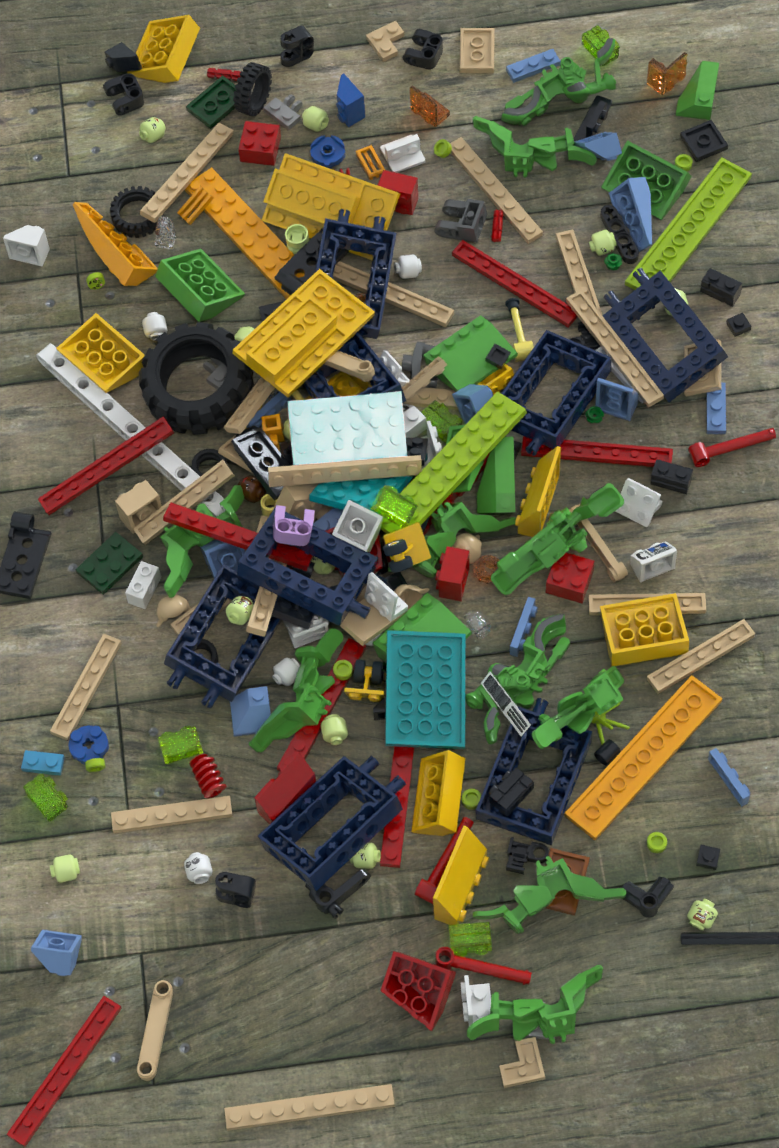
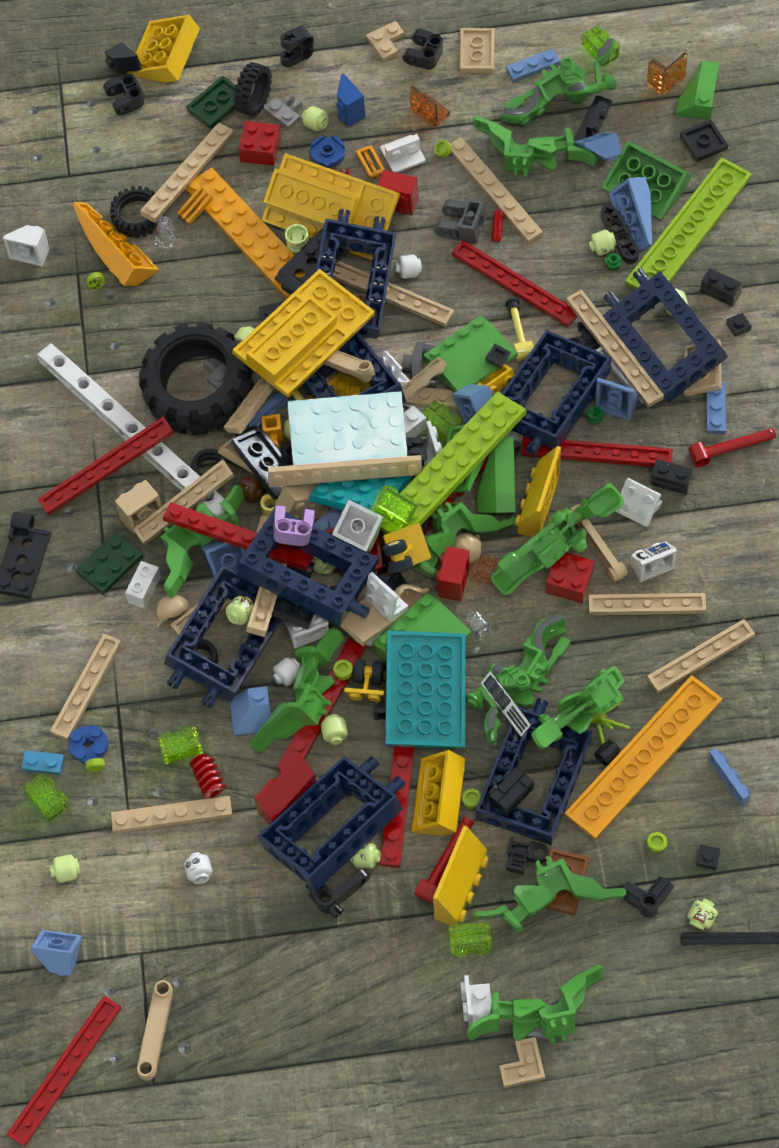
(102, 354): yellow slope -> none
(152, 130): yellowish green head -> none
(154, 325): white head -> none
(198, 284): bright green slope -> none
(212, 72): red axle -> none
(241, 888): black piece -> none
(309, 1107): tan plate -> none
(418, 987): red wedge -> none
(481, 967): red piece -> none
(523, 627): medium blue plate -> none
(575, 265): tan plate -> none
(644, 629): yellow slope -> none
(684, 162): lime tile -> none

